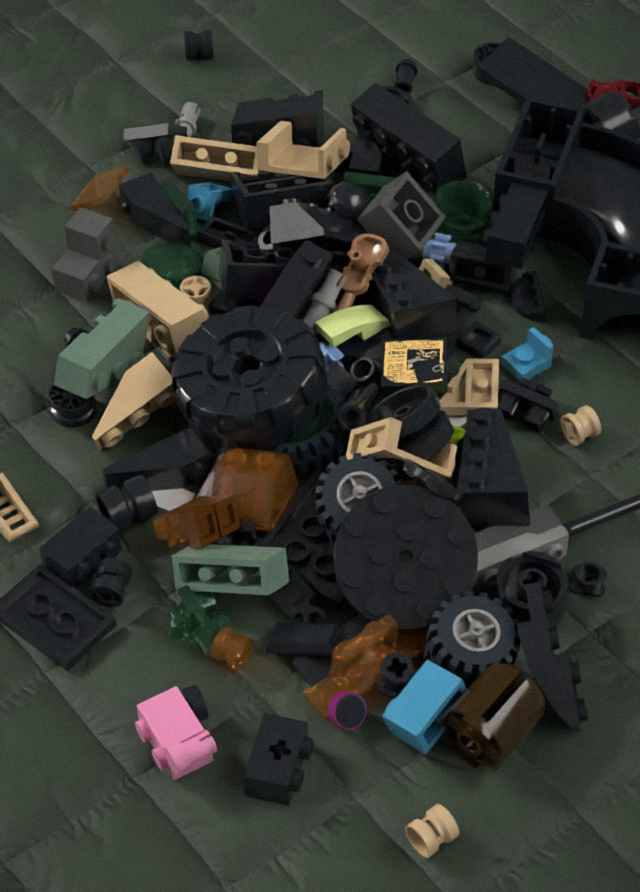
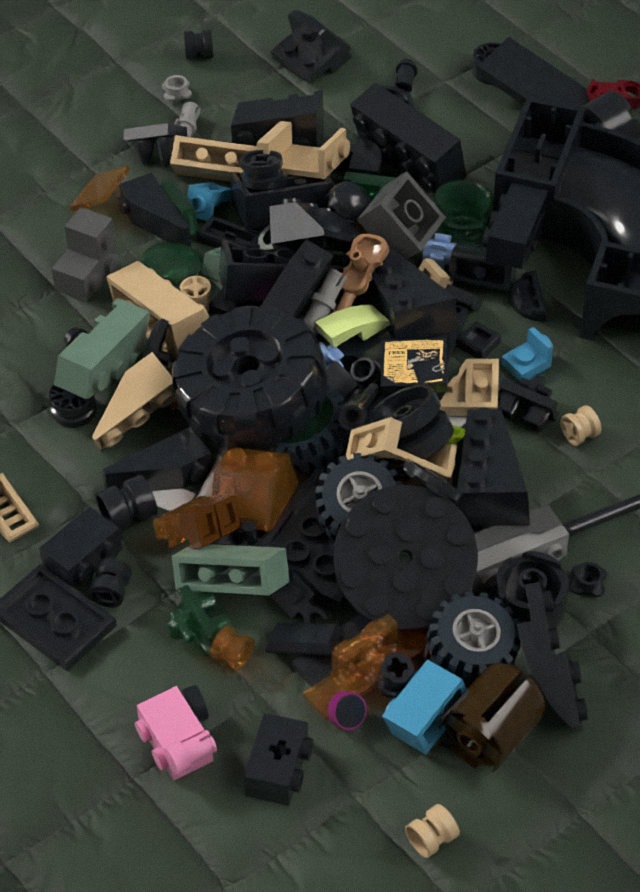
(157, 341): none -> black piece
(176, 88): none -> light grey plate
(261, 170): none -> black wheel
(310, 48): none -> black piece

